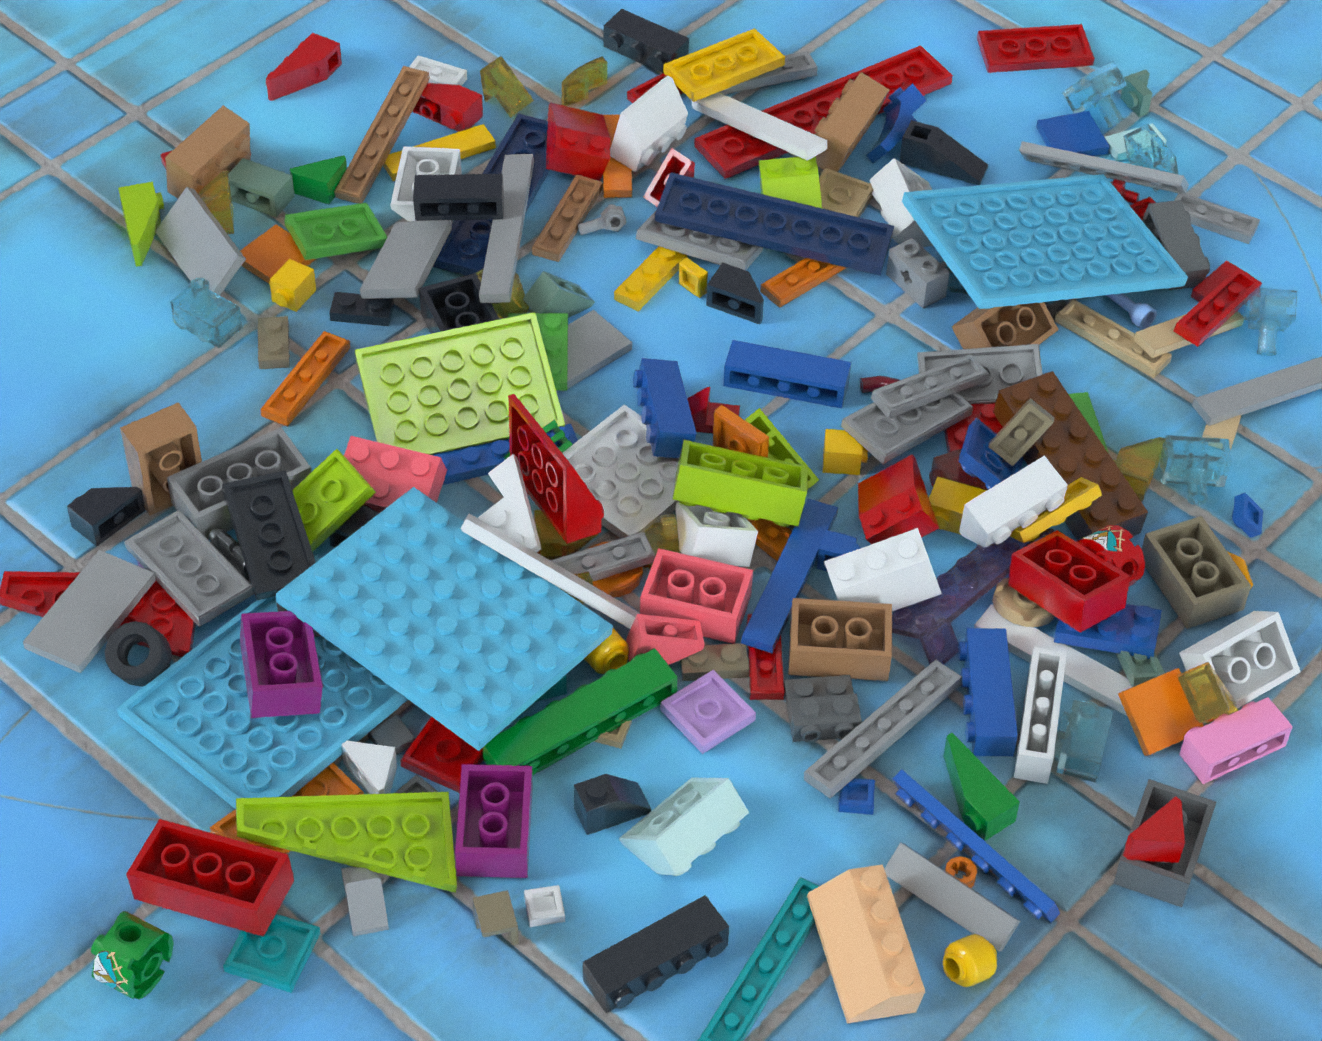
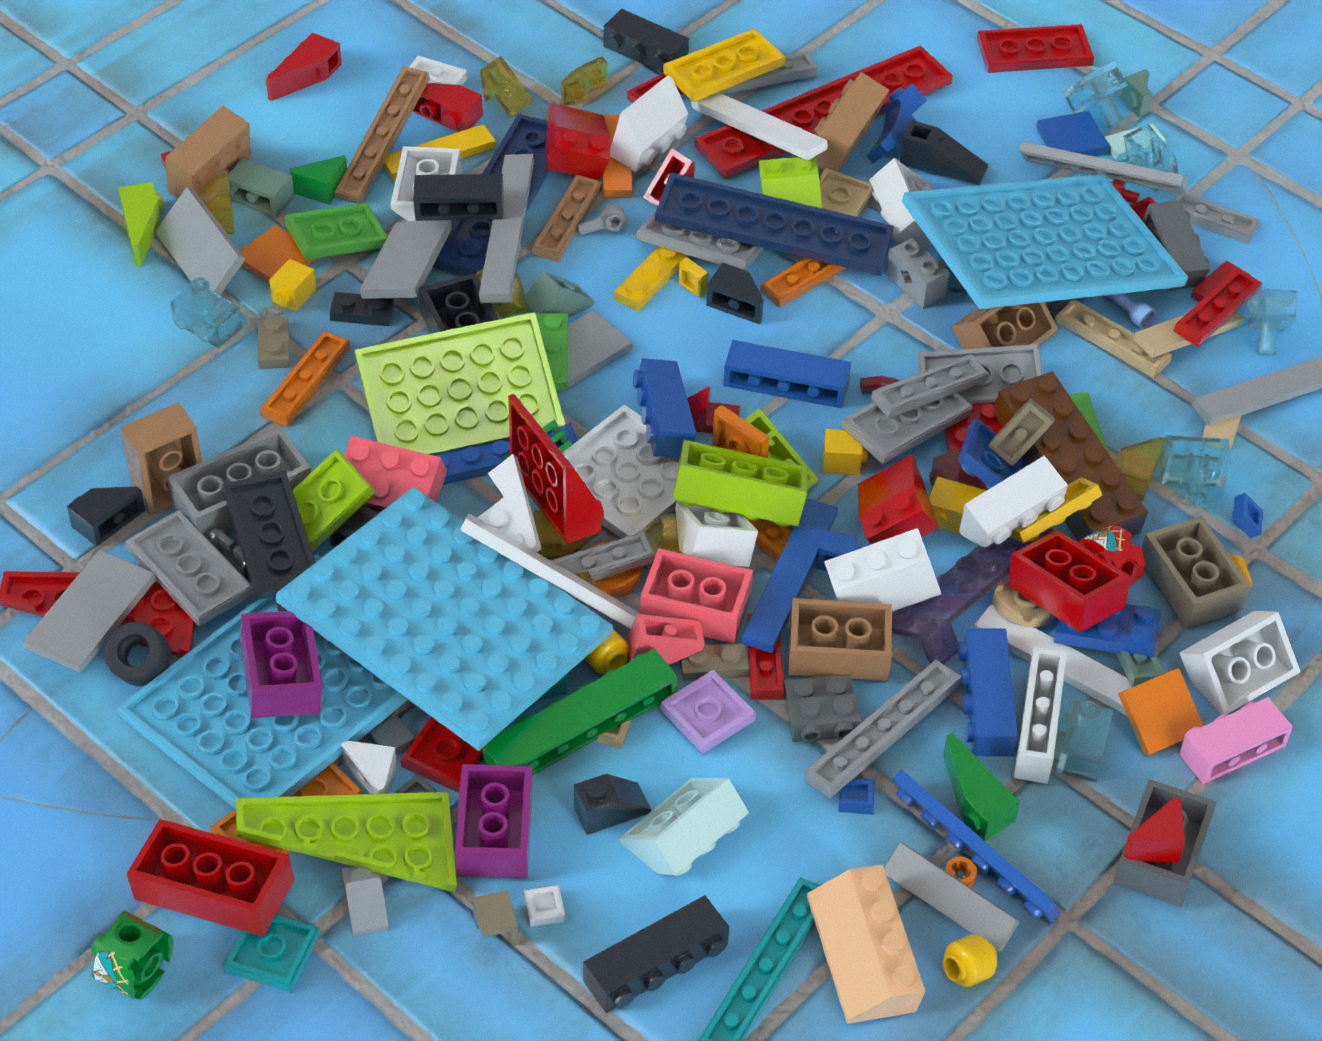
(1206, 693): clear yellow slope -> none

